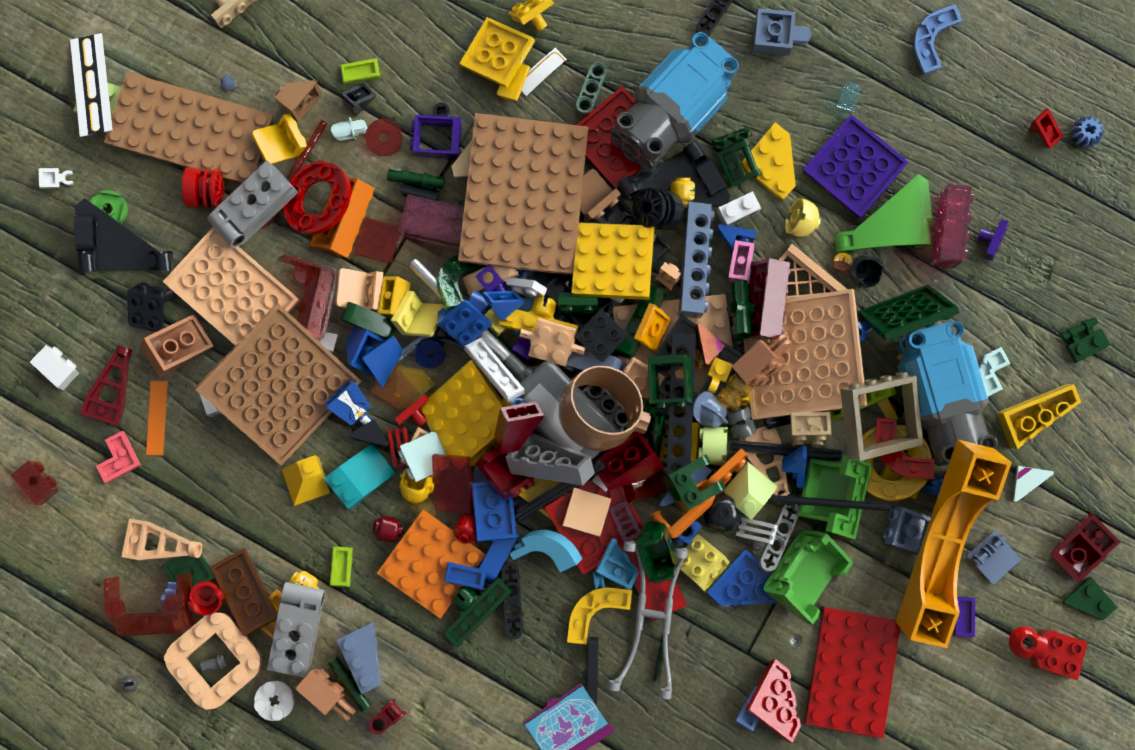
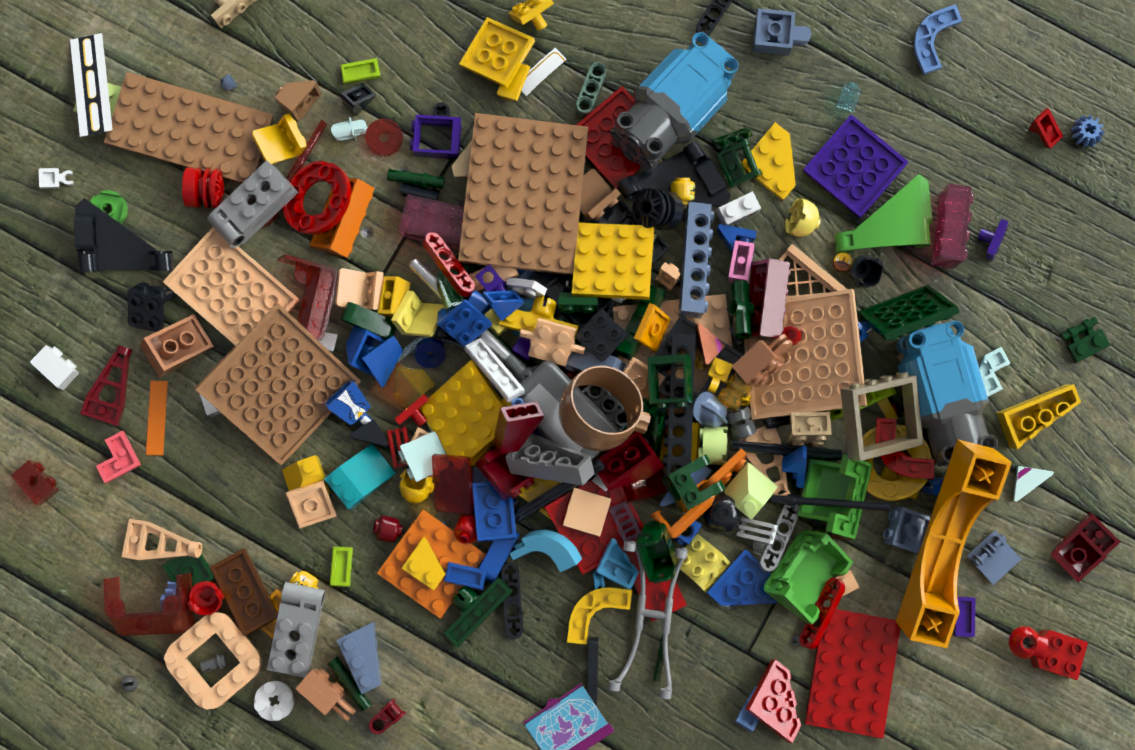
(311, 504): none -> light nougat tile
(378, 240): clear red tile -> none
(424, 565): none -> yellow wing
(446, 265): none -> red beam
(793, 334): none -> red tile
(825, 615): none -> red beam
(849, 581): none -> light nougat plate
(1091, 600): dark green wing -> none

